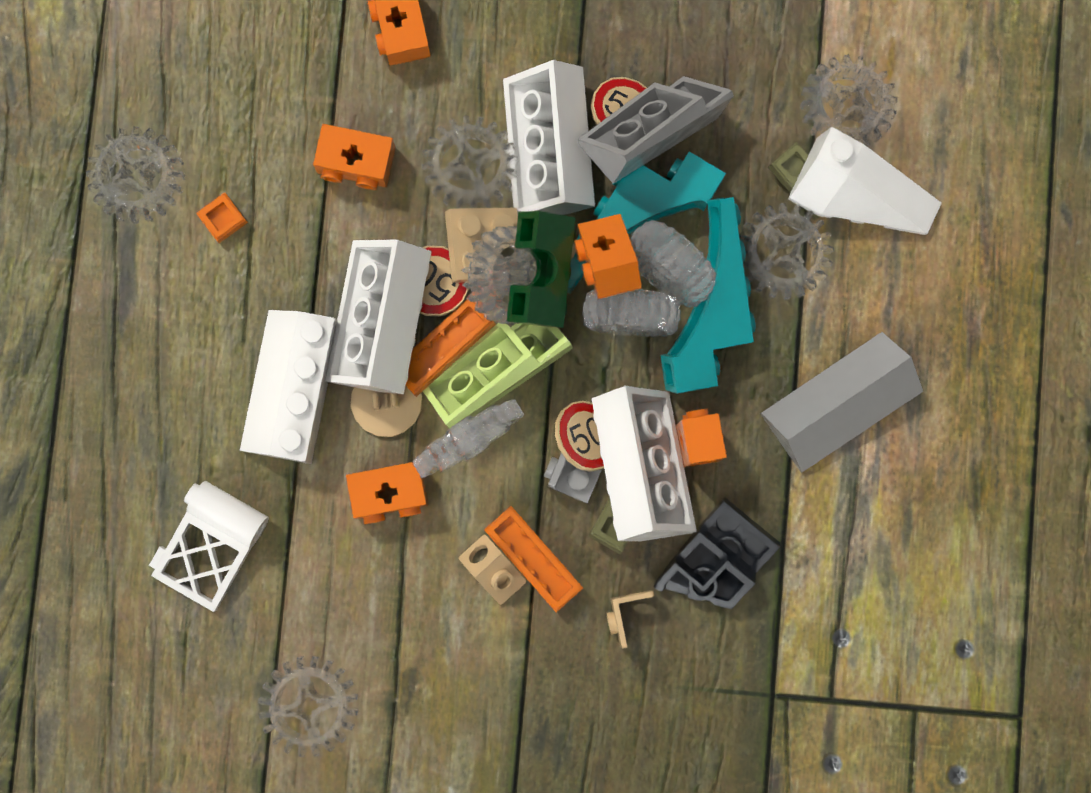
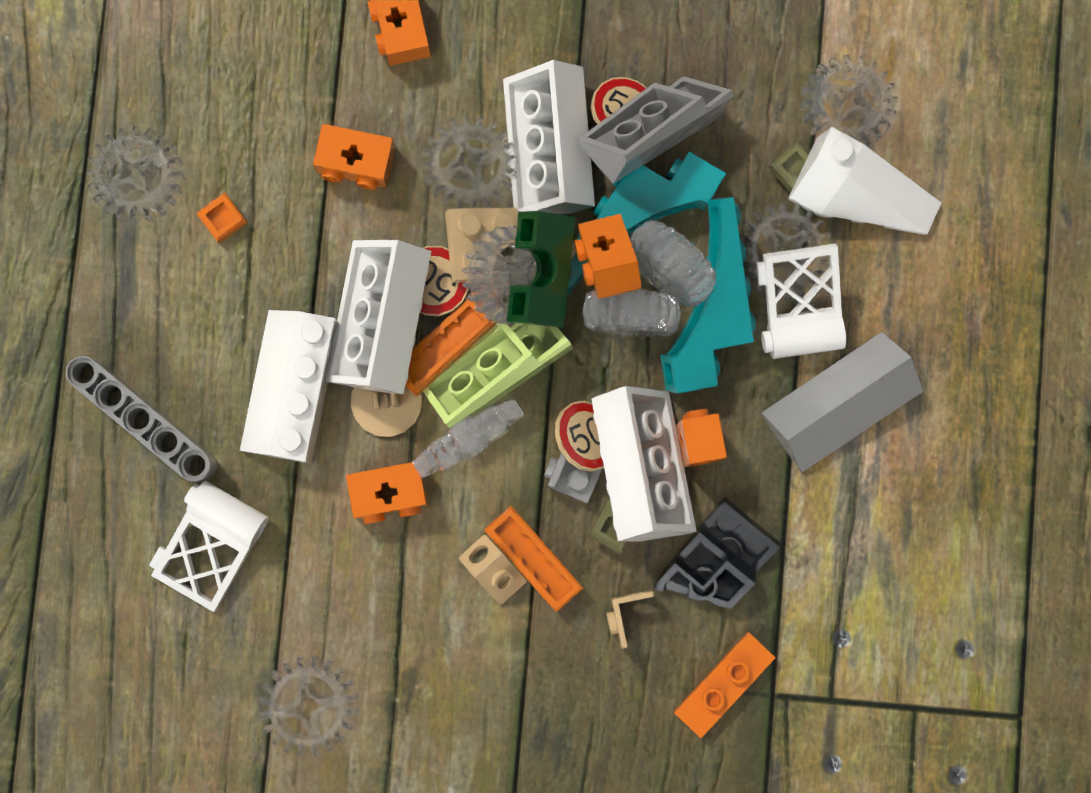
(126, 411): none -> light grey beam
(724, 685): none -> orange plate
(801, 330): none -> white piece

